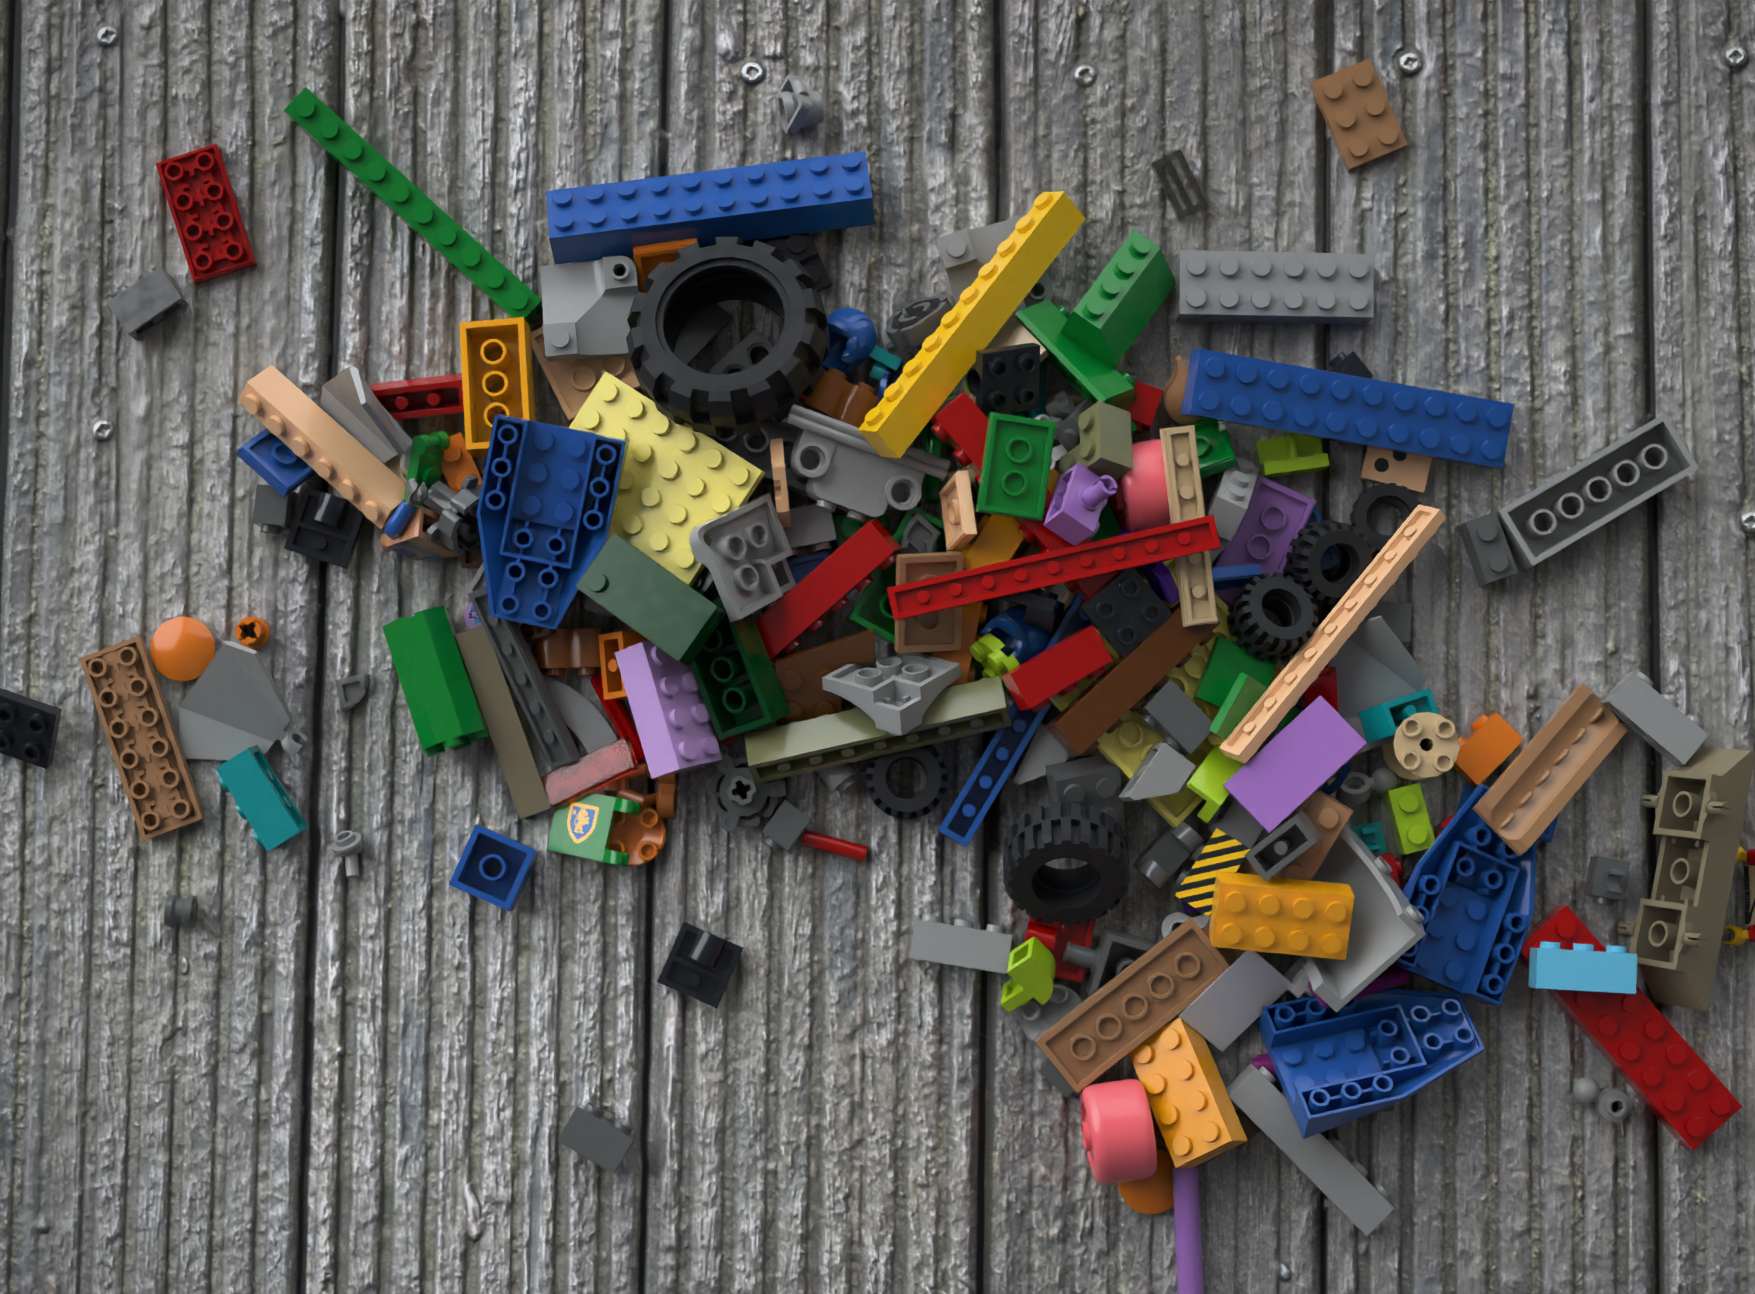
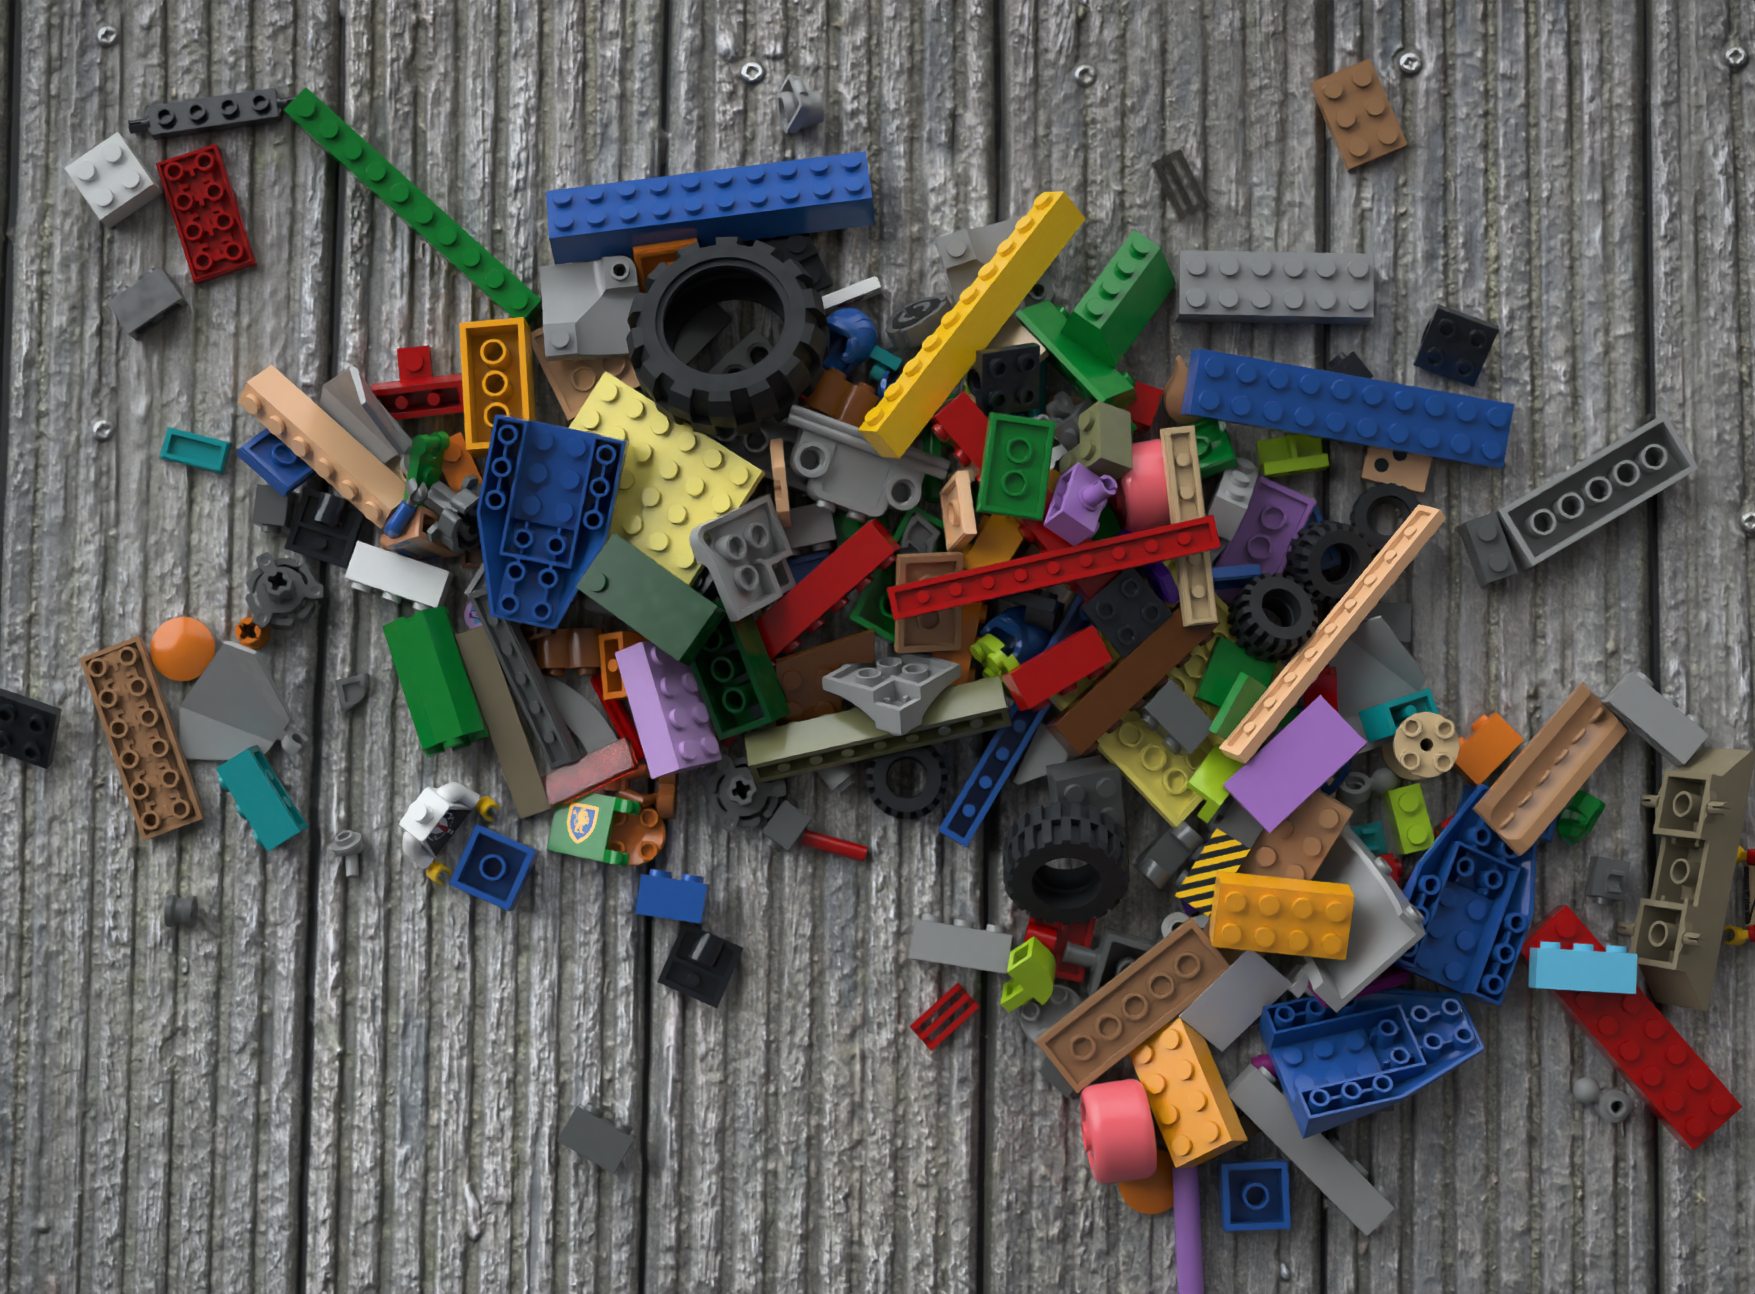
(113, 180): none -> white brick
(195, 450): none -> teal tile
(212, 114): none -> black plate
(288, 596): none -> dark grey piece
(398, 577): none -> white brick
(414, 362): none -> red plate
(435, 819): none -> white torso
(673, 897): none -> blue brick
(851, 295): none -> white tile
(923, 1035): none -> red tile
(1159, 774): light grey slope -> none
(1253, 1194): none -> blue brick
(1283, 845): dark grey brick -> none
(1455, 345): none -> black plate
(1578, 817): none -> green rock

